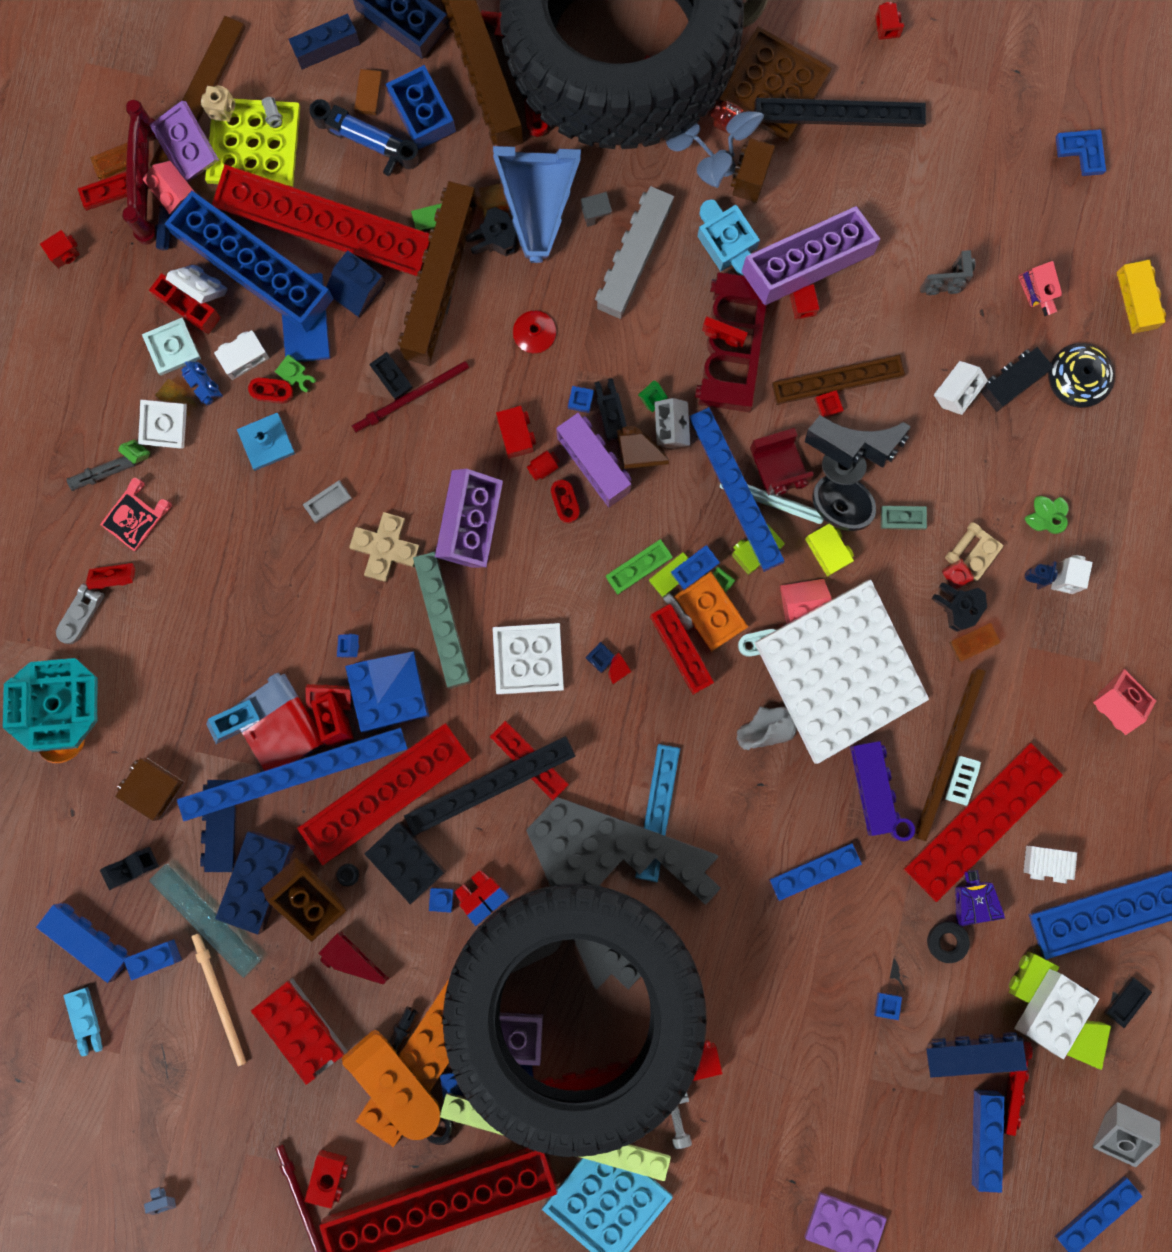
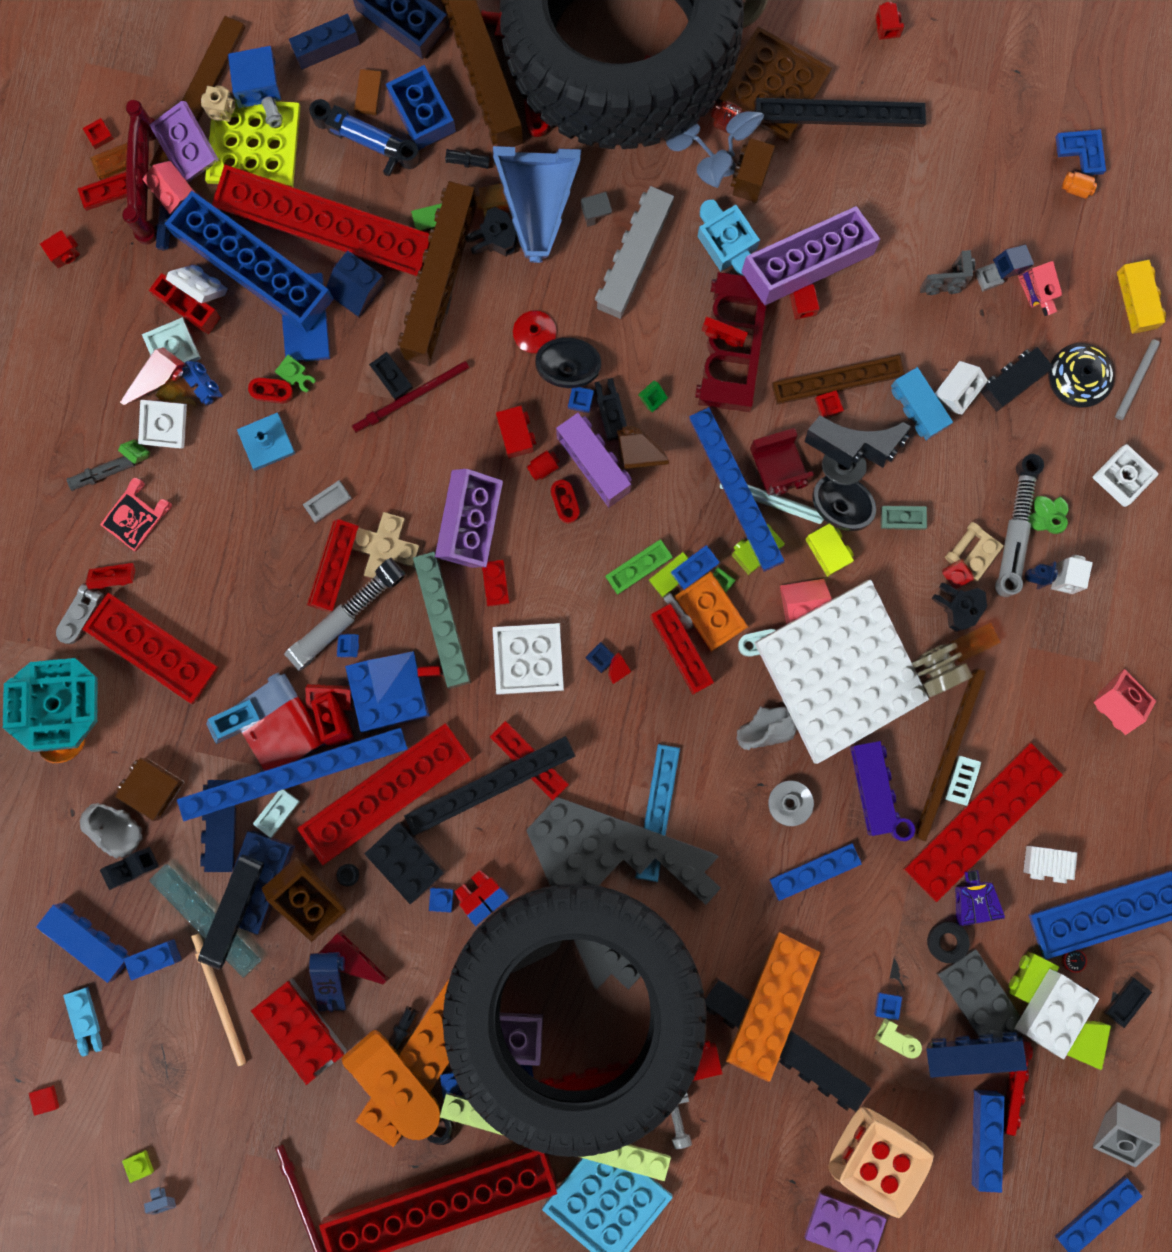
(43, 1100): none -> red tile
(98, 133): none -> red tile
(119, 832): none -> light grey piece
(138, 1166): none -> lime plate
(150, 648): none -> red plate
(157, 372): none -> slope
(231, 912): none -> black beam
(241, 354): white brick -> none
(253, 76): none -> blue panel
(276, 812): none -> light aqua plate
(307, 648): none -> piece
(321, 1192): red brick -> none
(326, 981): none -> dark blue door
(332, 565): none -> red brick
(432, 671): none -> red tile
(467, 159): none -> black pin
(495, 583): none -> red plate
(568, 362): none -> black dish
(672, 423): light grey brick -> none
(773, 1007): none -> orange plate
(796, 1052): none -> black brick
(802, 801): none -> light grey dish
(880, 1162): none -> light nougat piece
(903, 1044): none -> yellowish green leg
(921, 404): none -> dark azure brick
(942, 669): none -> dark tan wheel
(979, 996): none -> dark grey plate
(988, 277): none -> light grey tile
(1013, 261): none -> dark blue brick
(1018, 528): none -> piece
(1074, 961): none -> black tile
(1079, 184): none -> orange brick
(1138, 478): none -> white brick
(1139, 375): none -> light grey bar

